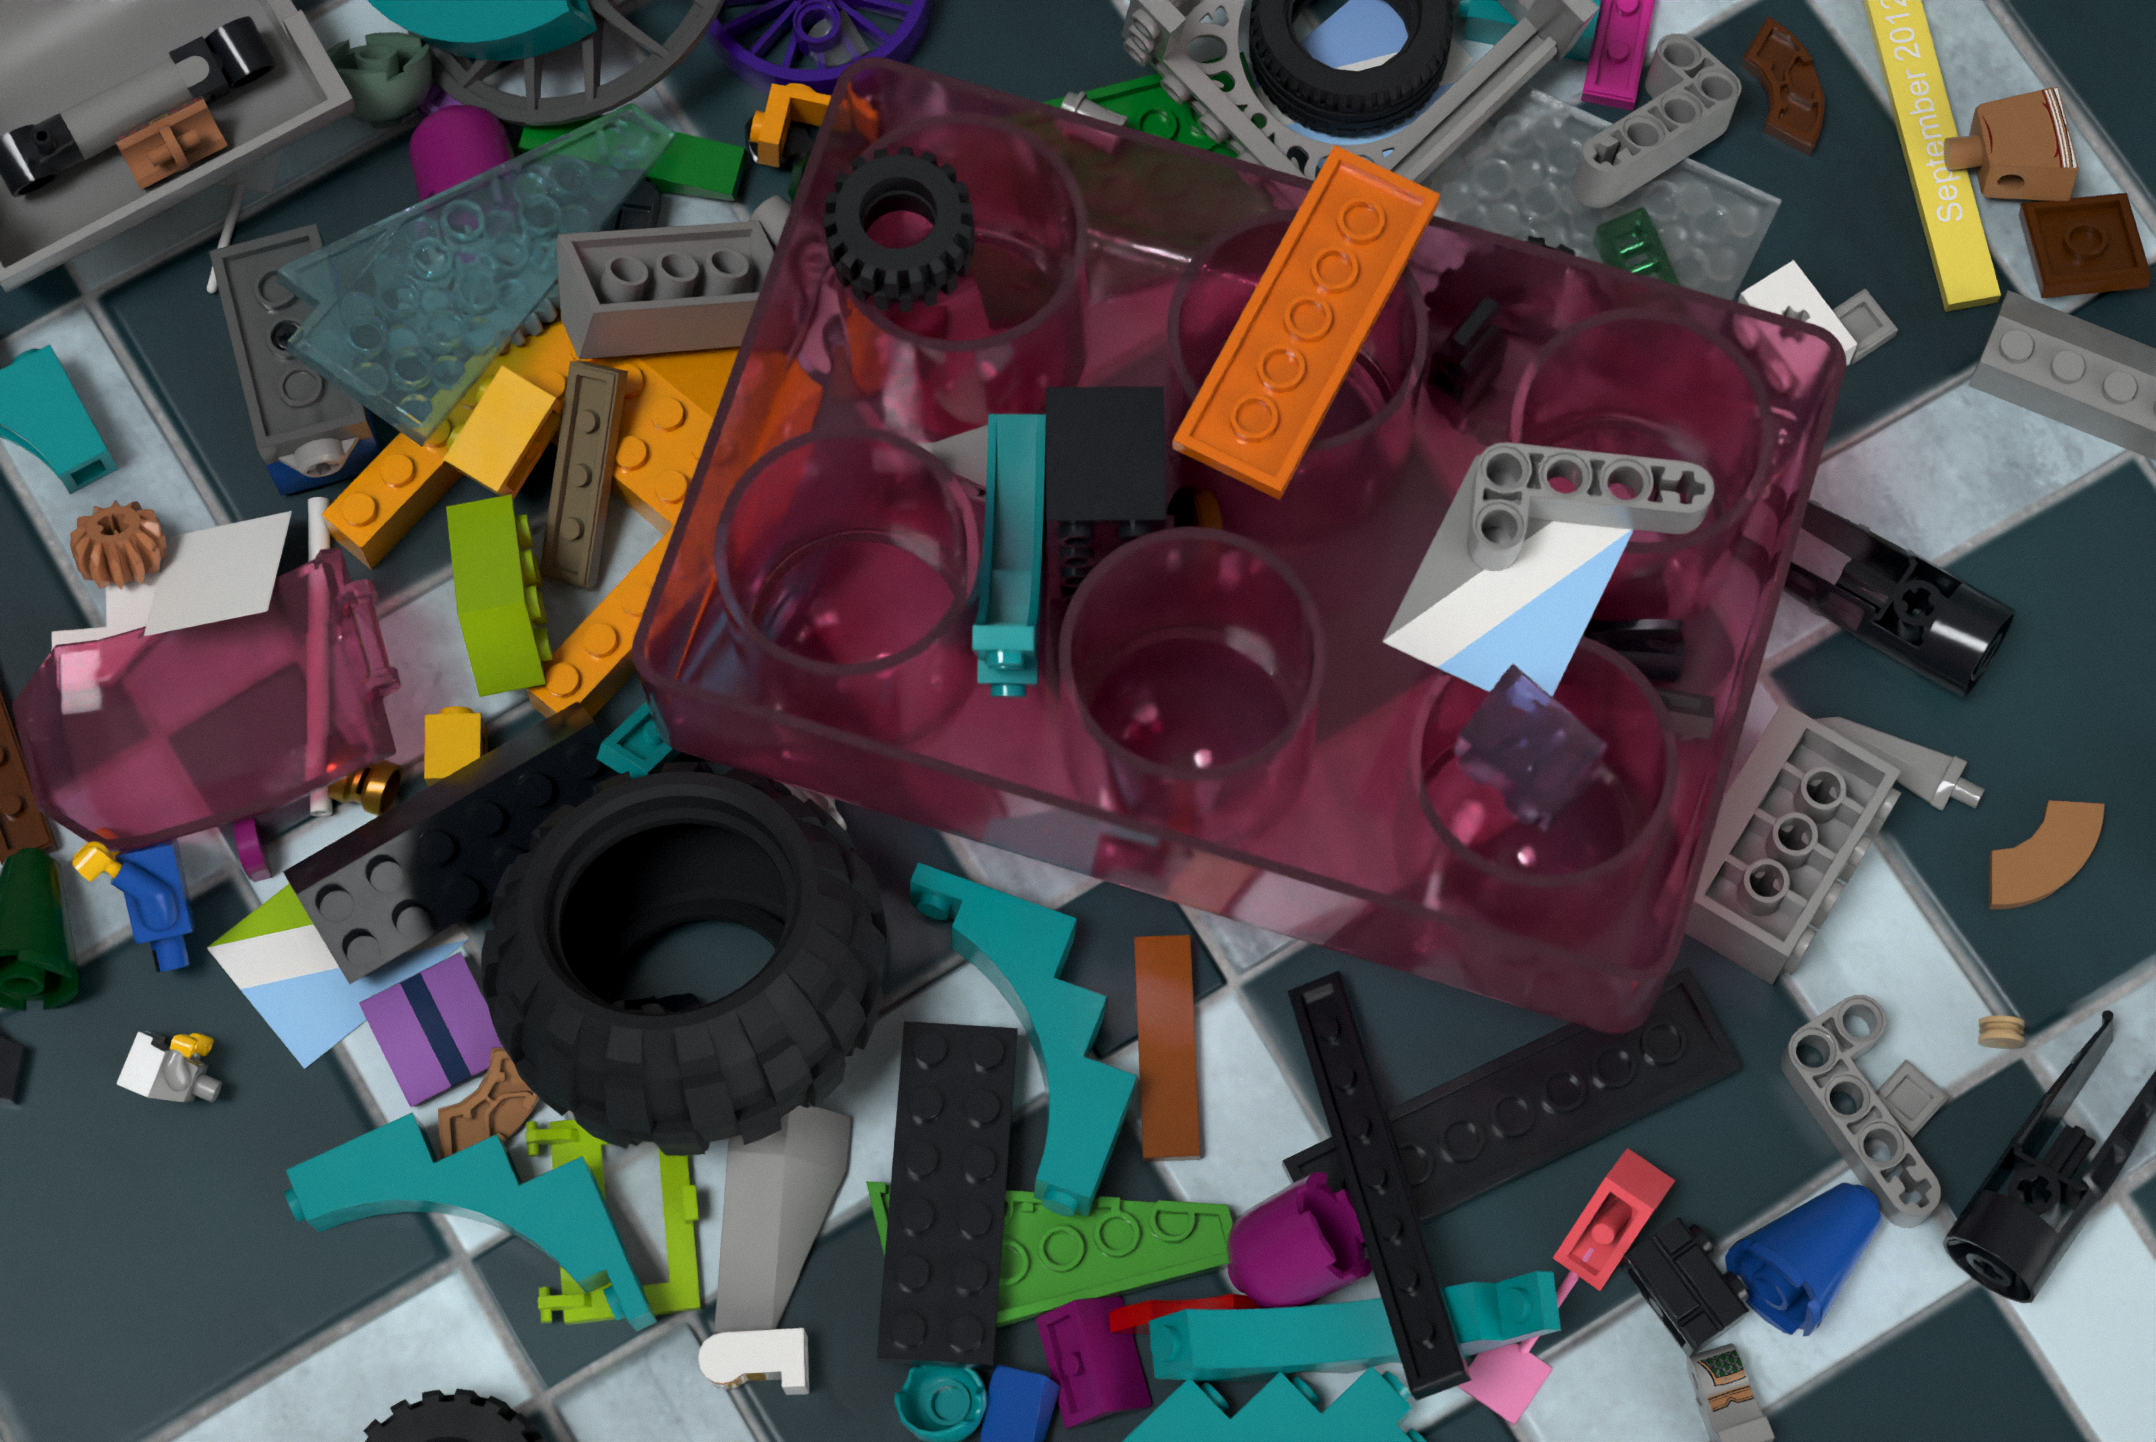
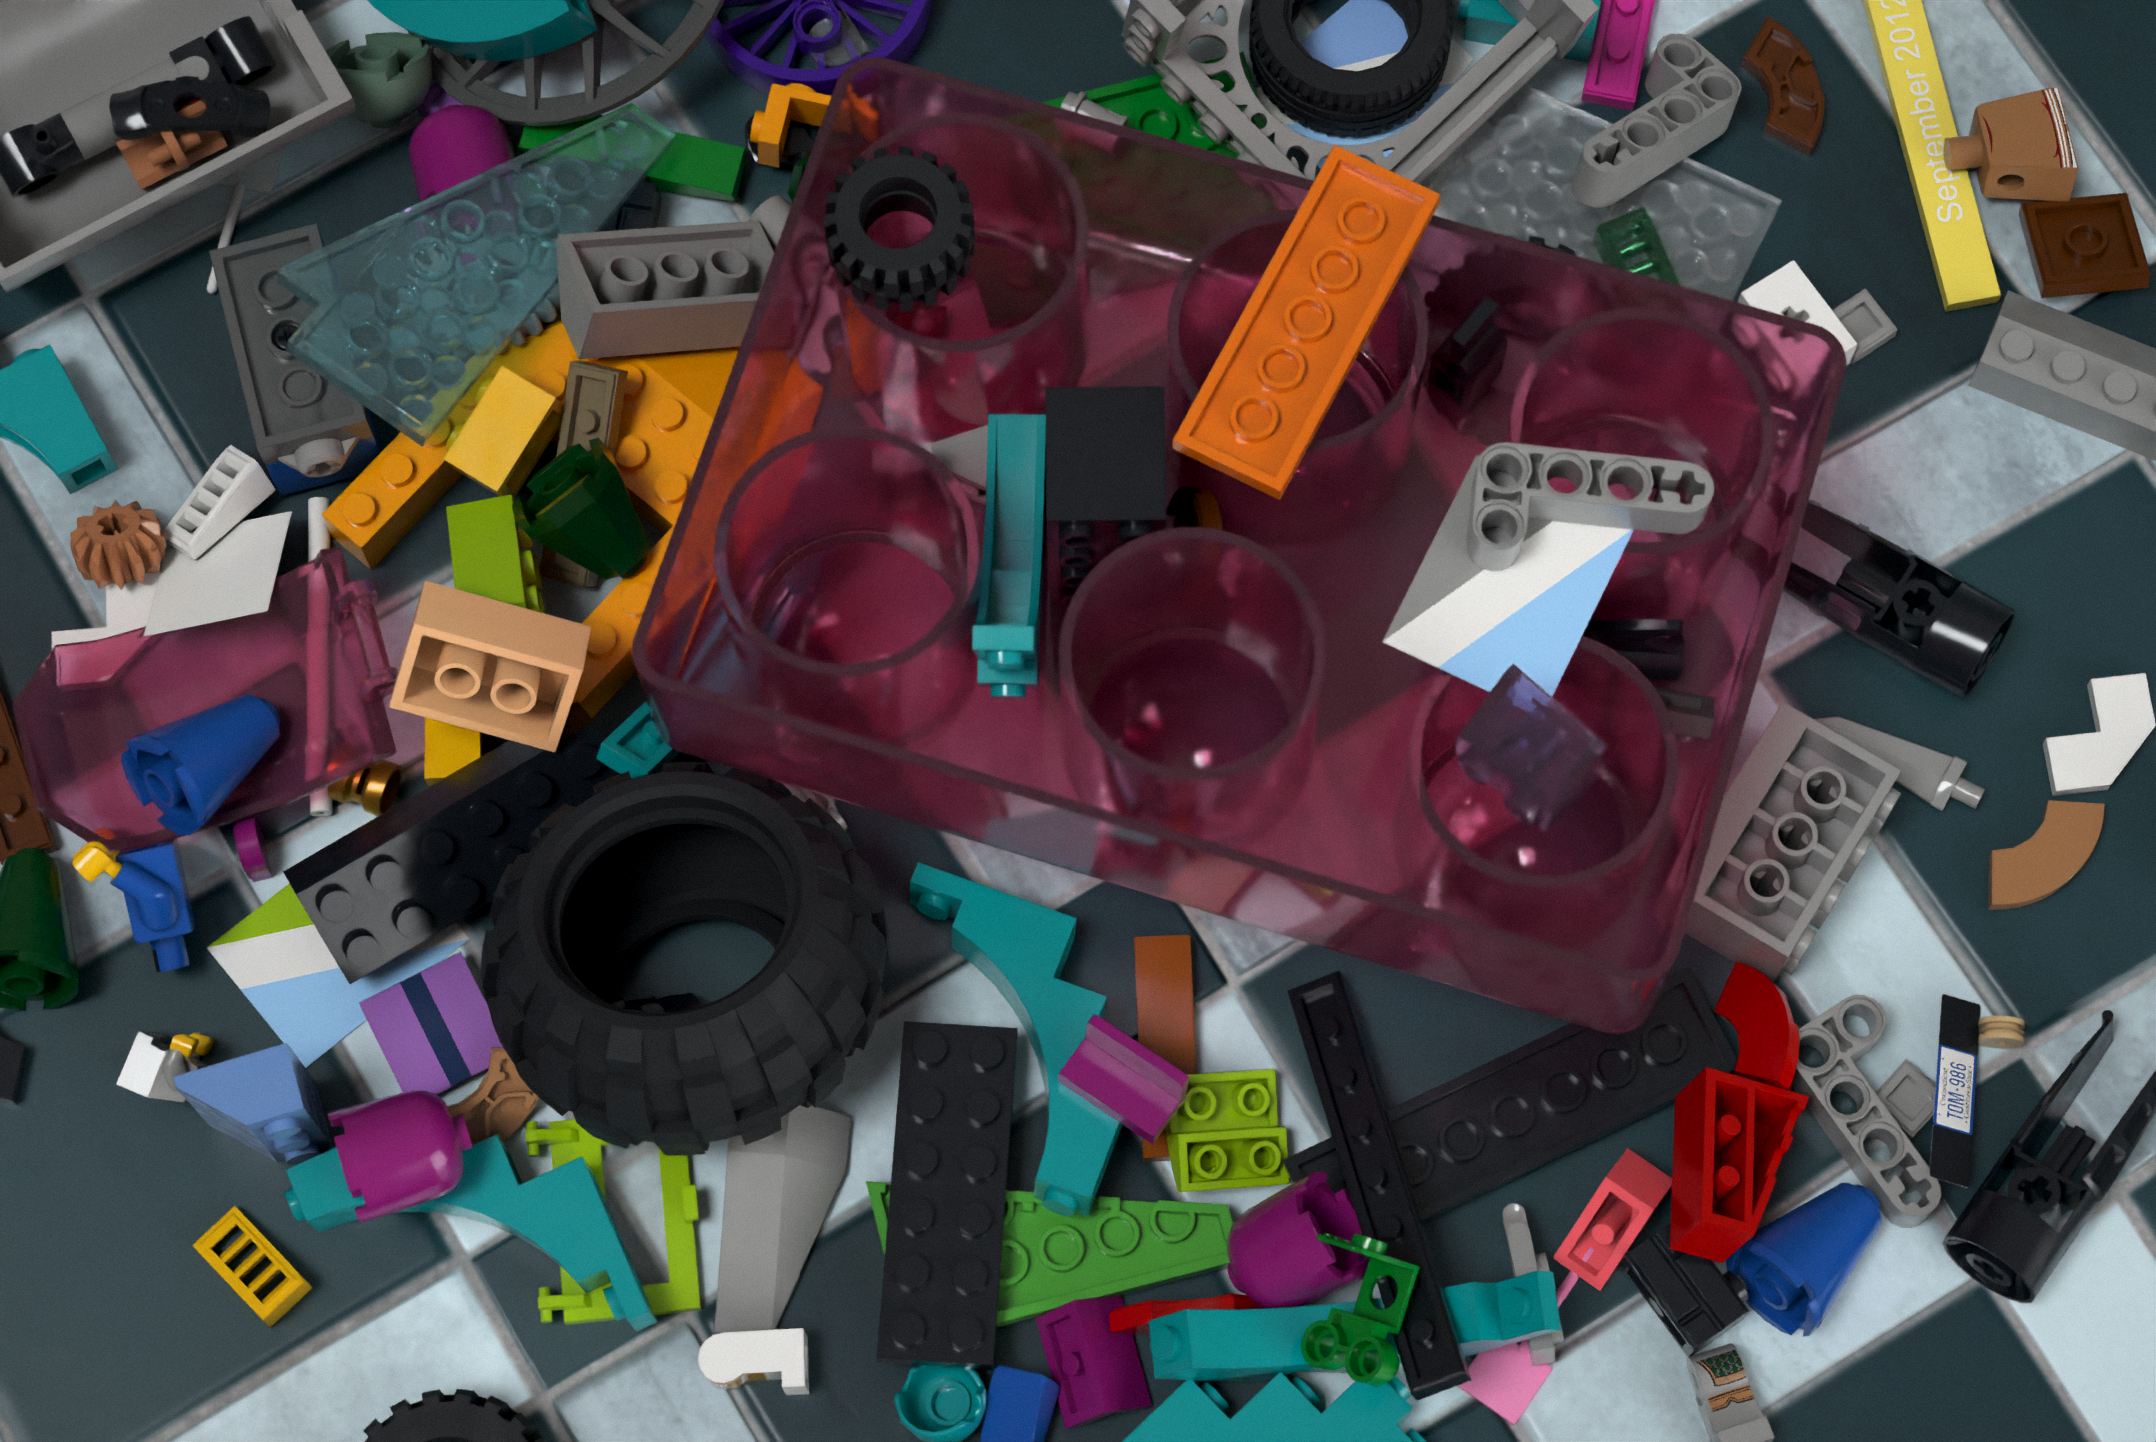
(151, 108): none -> black piece
(199, 759): none -> blue cone
(218, 502): none -> white slope
(261, 1102): none -> medium blue slope
(282, 1297): none -> yellow slope
(399, 1151): none -> magenta cylinder
(490, 666): none -> light nougat brick
(585, 512): none -> dark green cone
(1125, 1079): none -> magenta panel
(1228, 1132): none -> lime slope
(1362, 1334): none -> green piece
(1523, 1262): none -> light grey hinge
(1726, 1159): none -> red wedge
(1764, 1026): none -> red tile
(1955, 1091): none -> sticker
(2095, 759): none -> white tile

